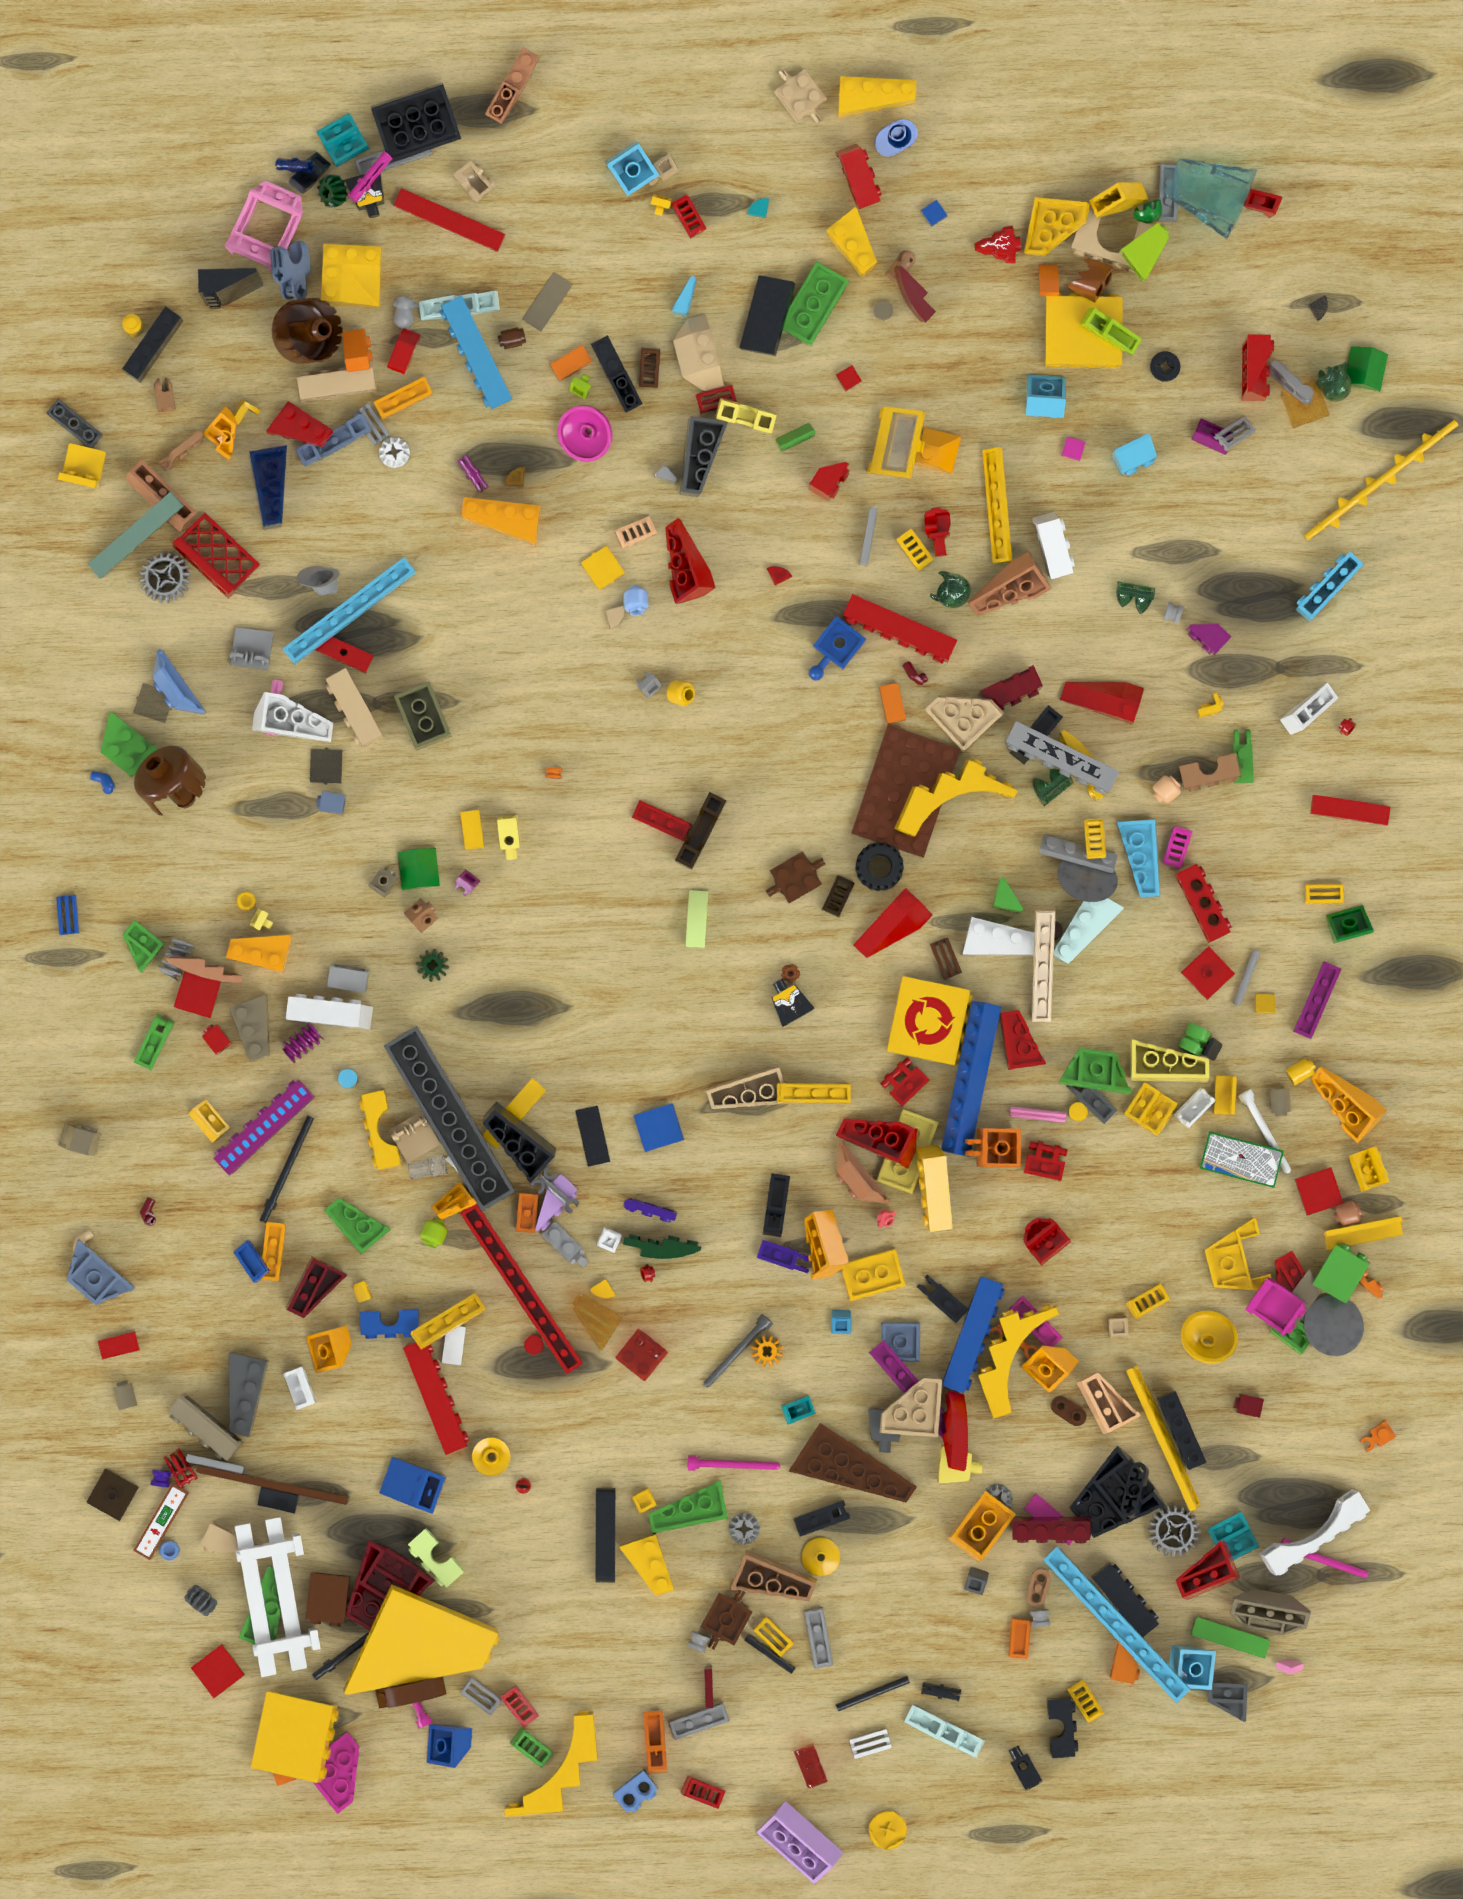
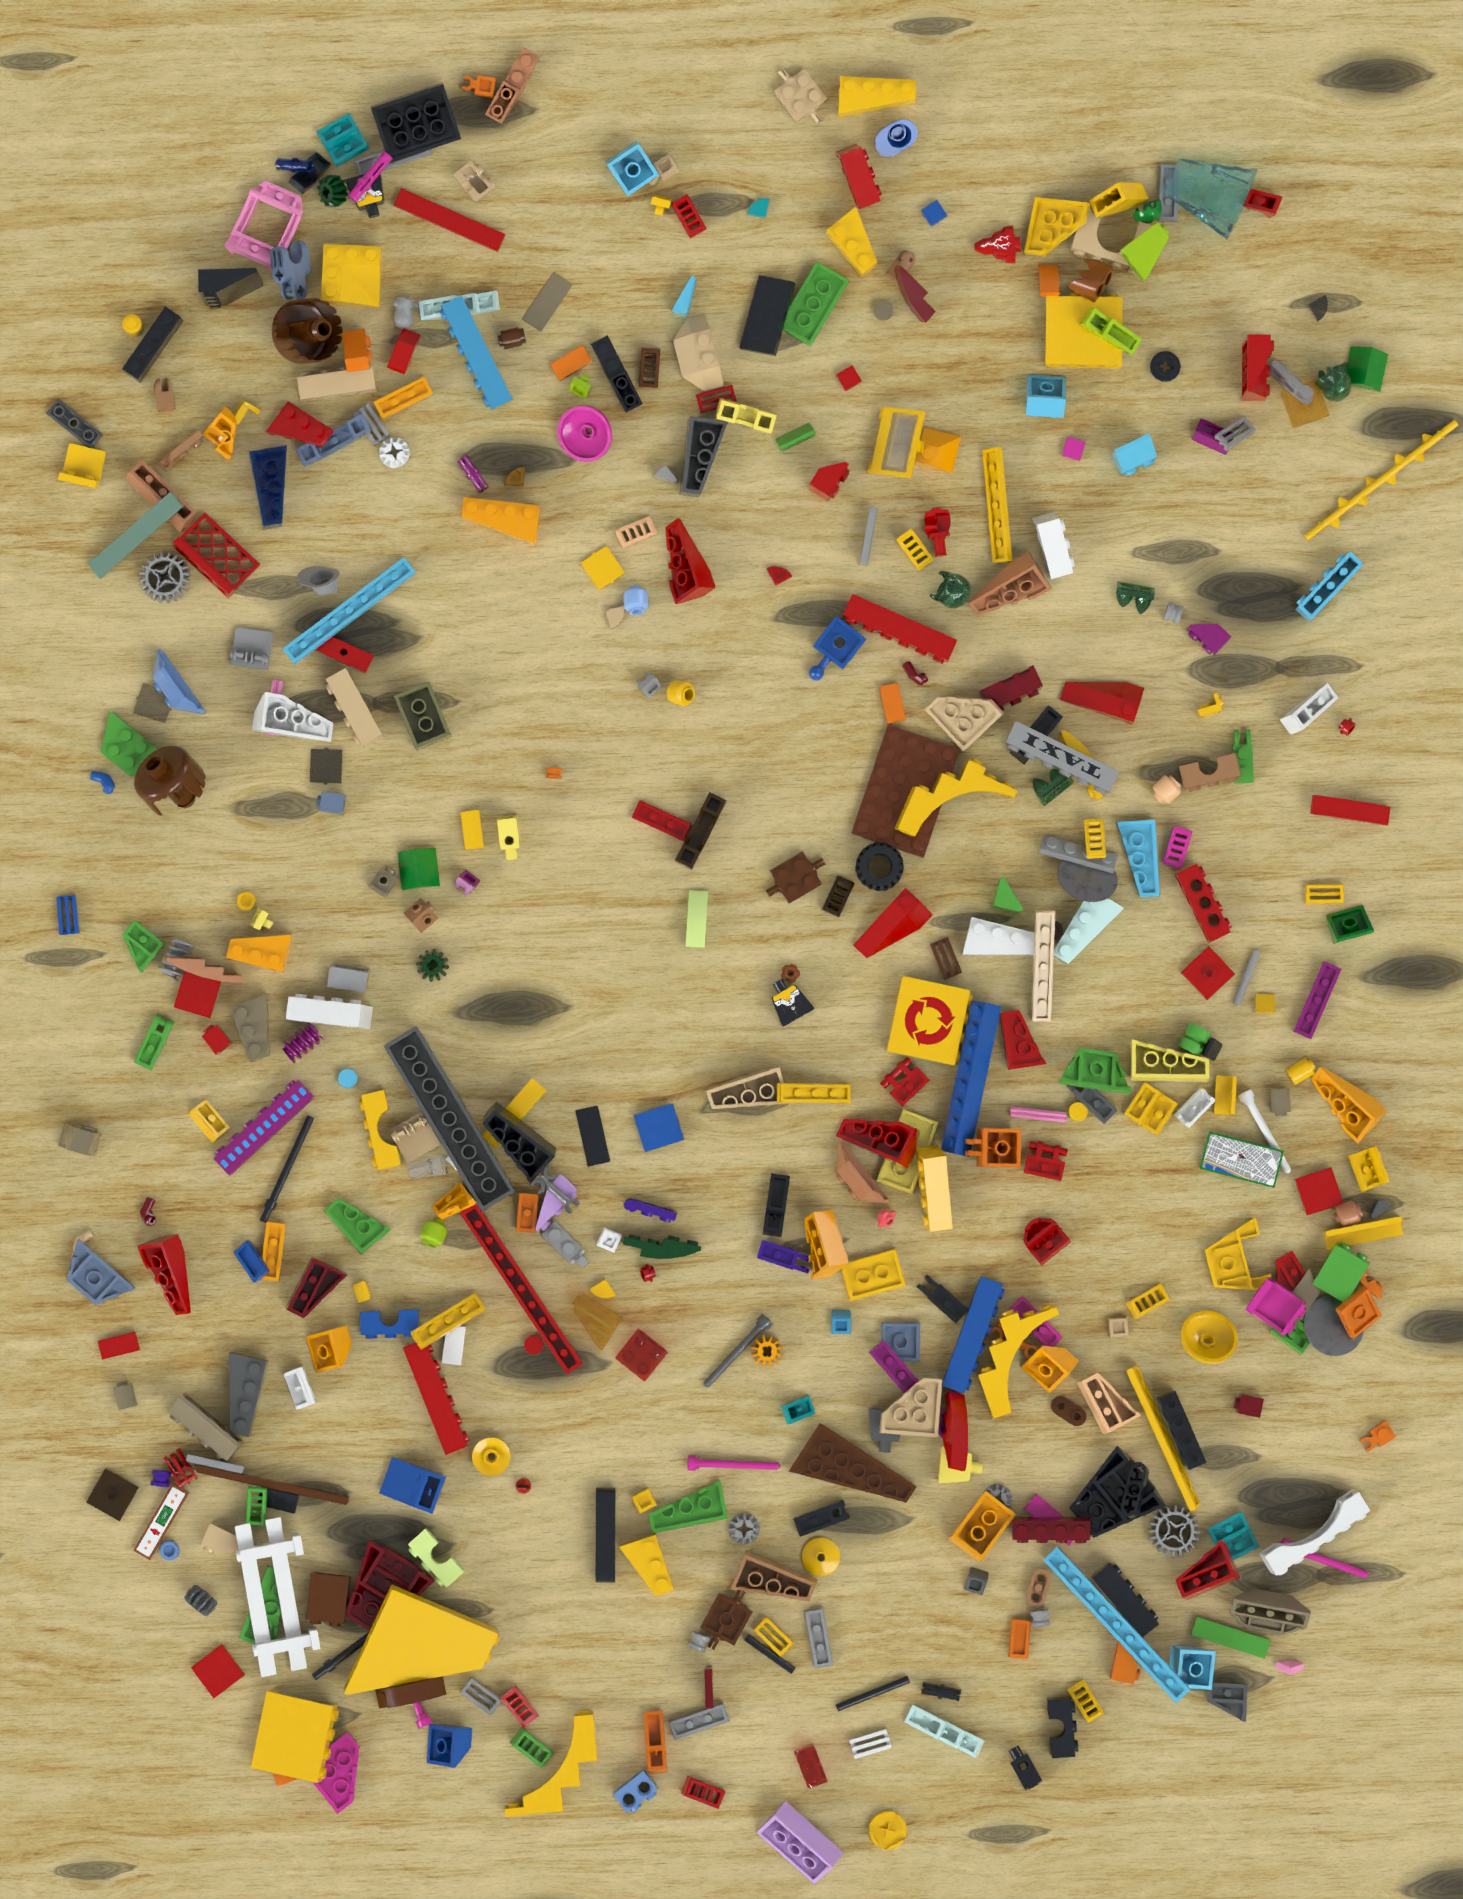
(168, 1263): none -> red wedge
(255, 1520): none -> bright green slope
(483, 86): none -> orange plate
(1358, 1312): none -> orange tile
(1378, 1208): none -> dark grey slope

